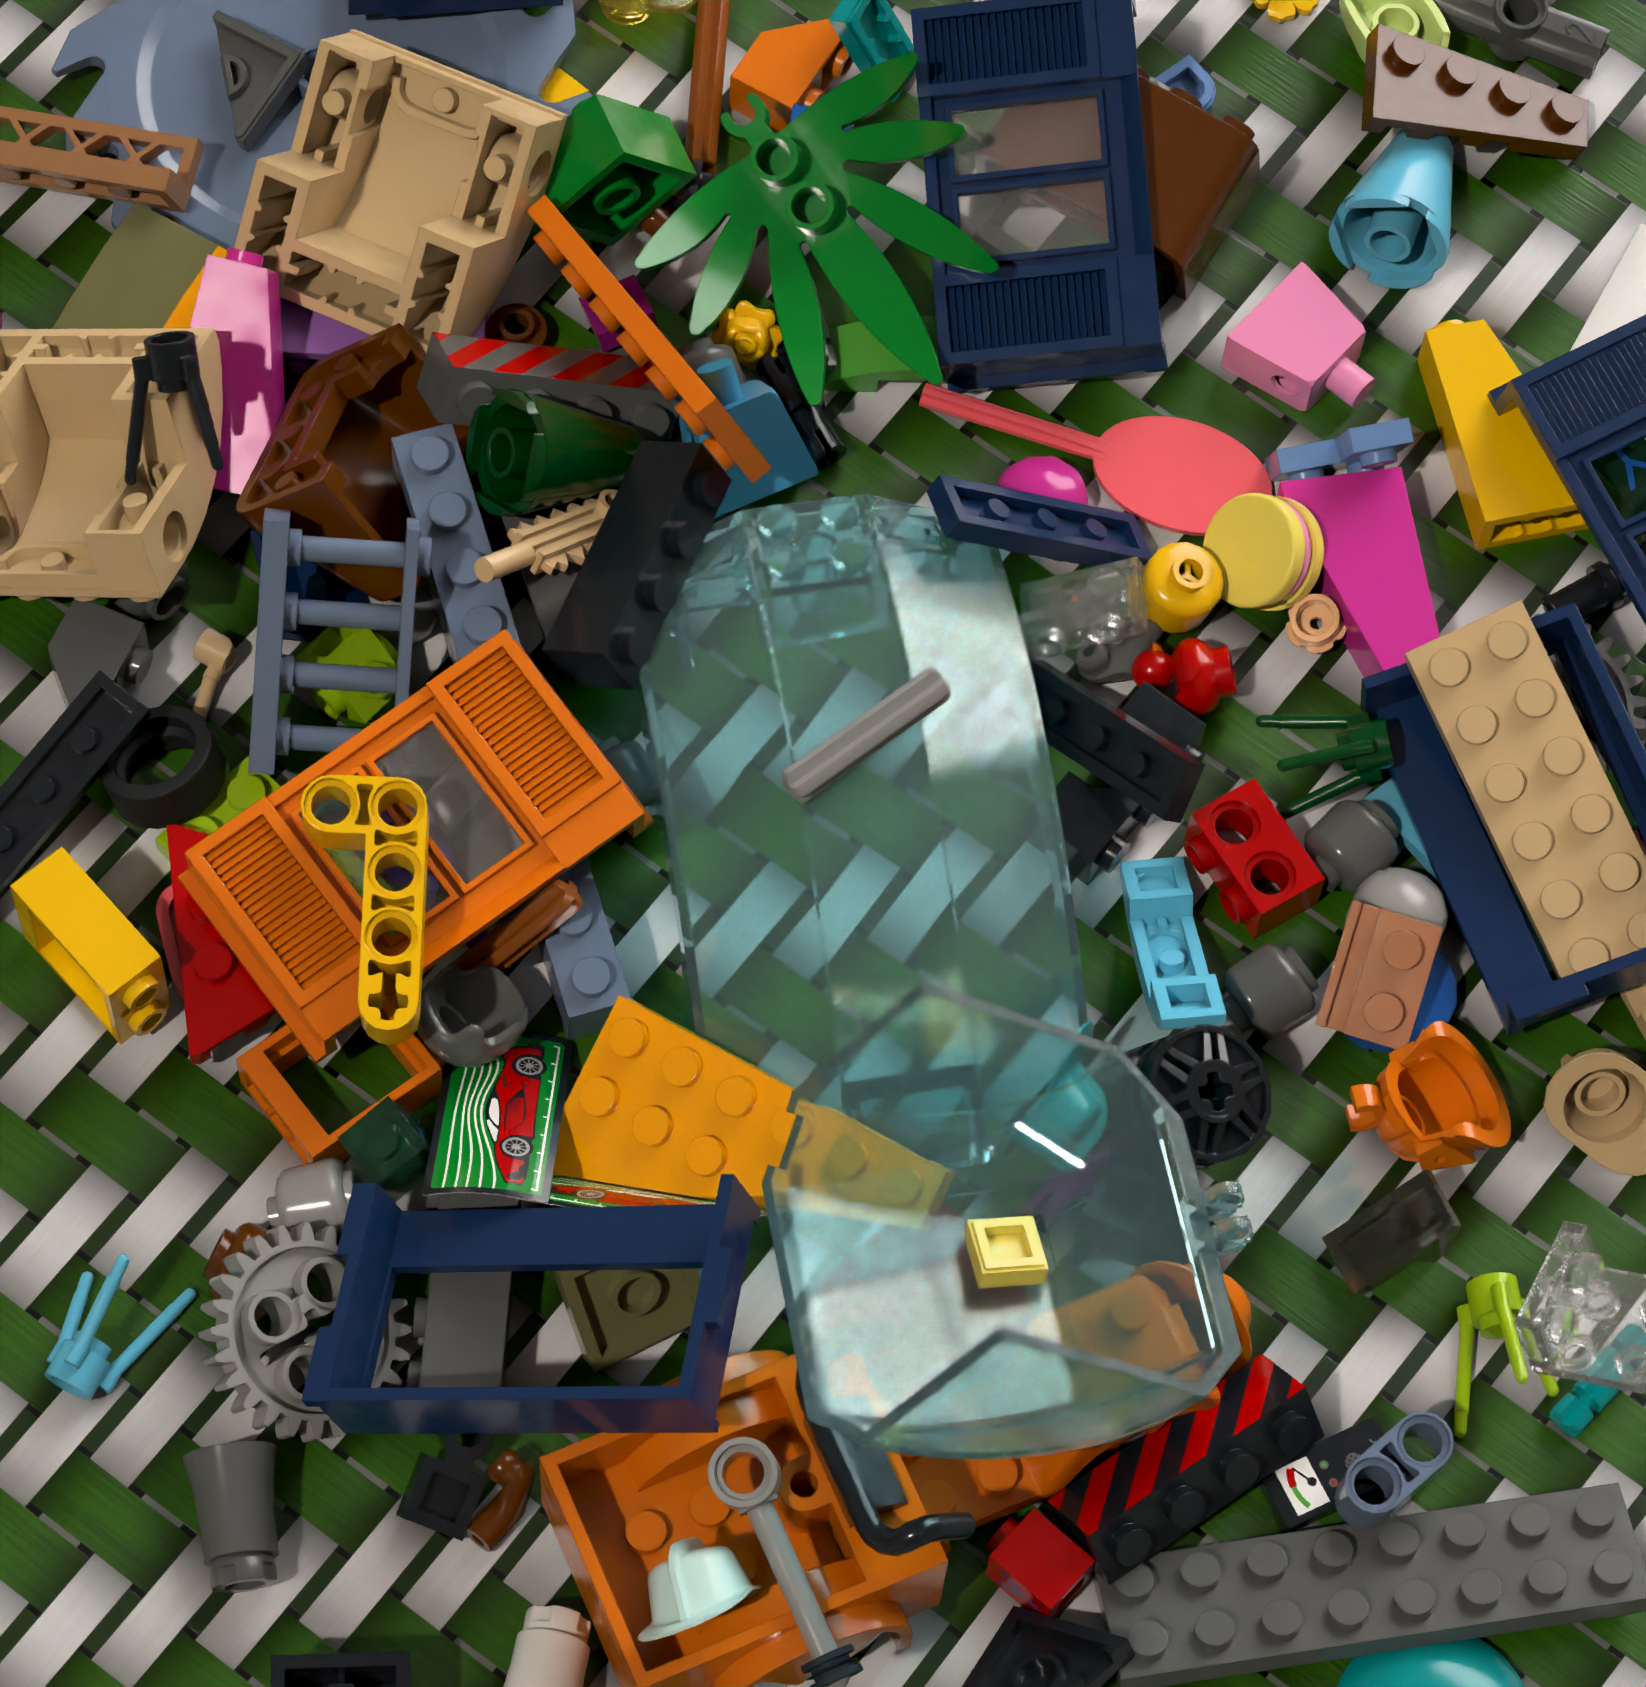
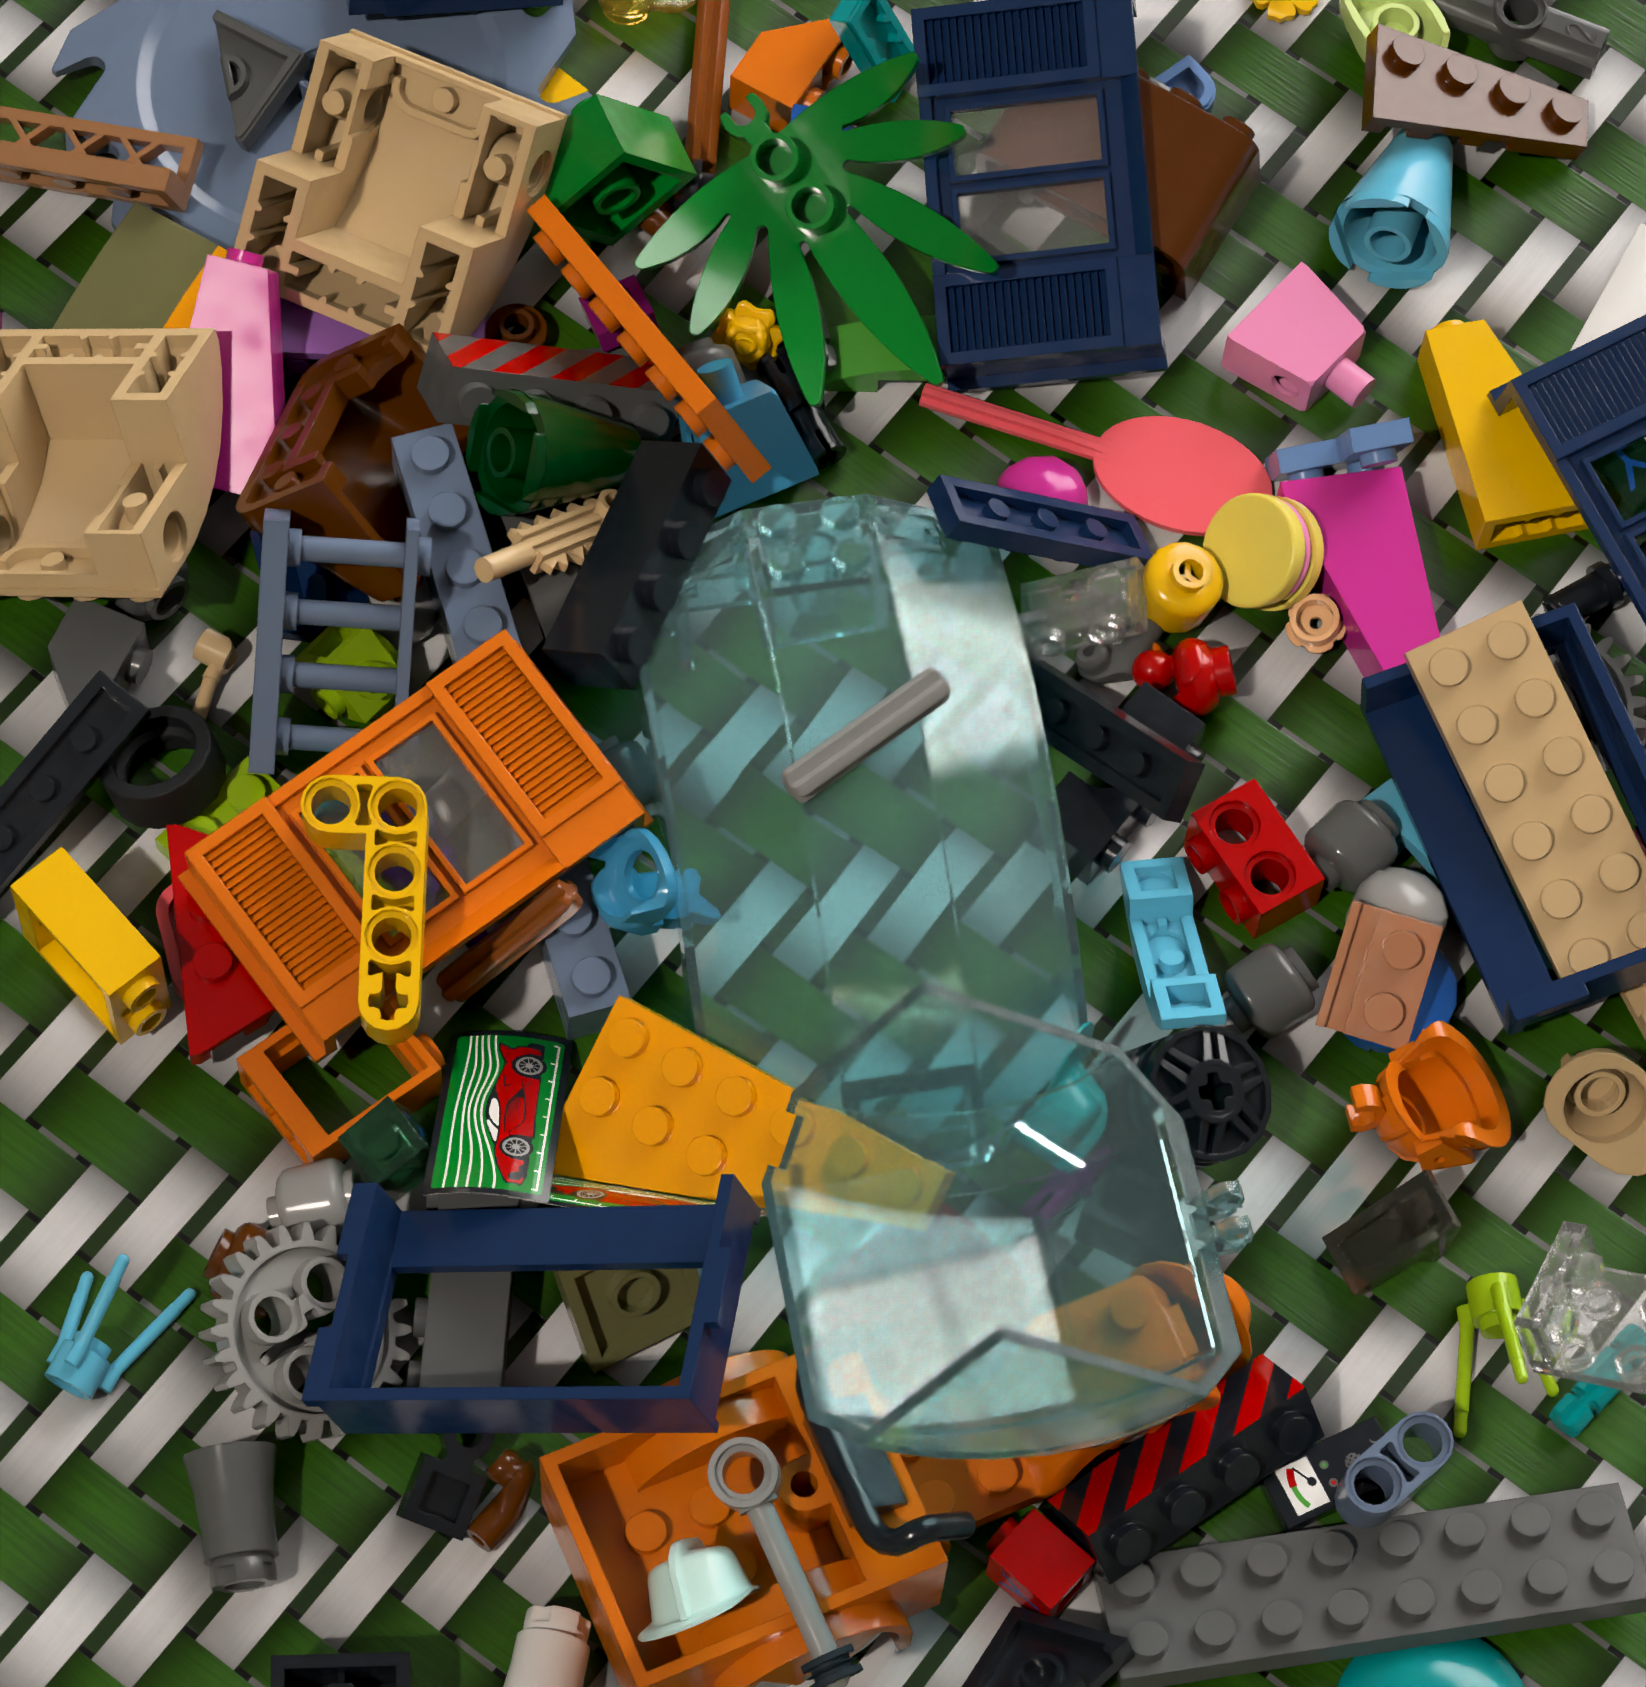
(174, 366): black plant -> none
(471, 1015): dark grey hair -> none
(633, 899): none -> dark azure hair
(1005, 1251): light yellow tile -> none
(1362, 748): dark green plant -> none

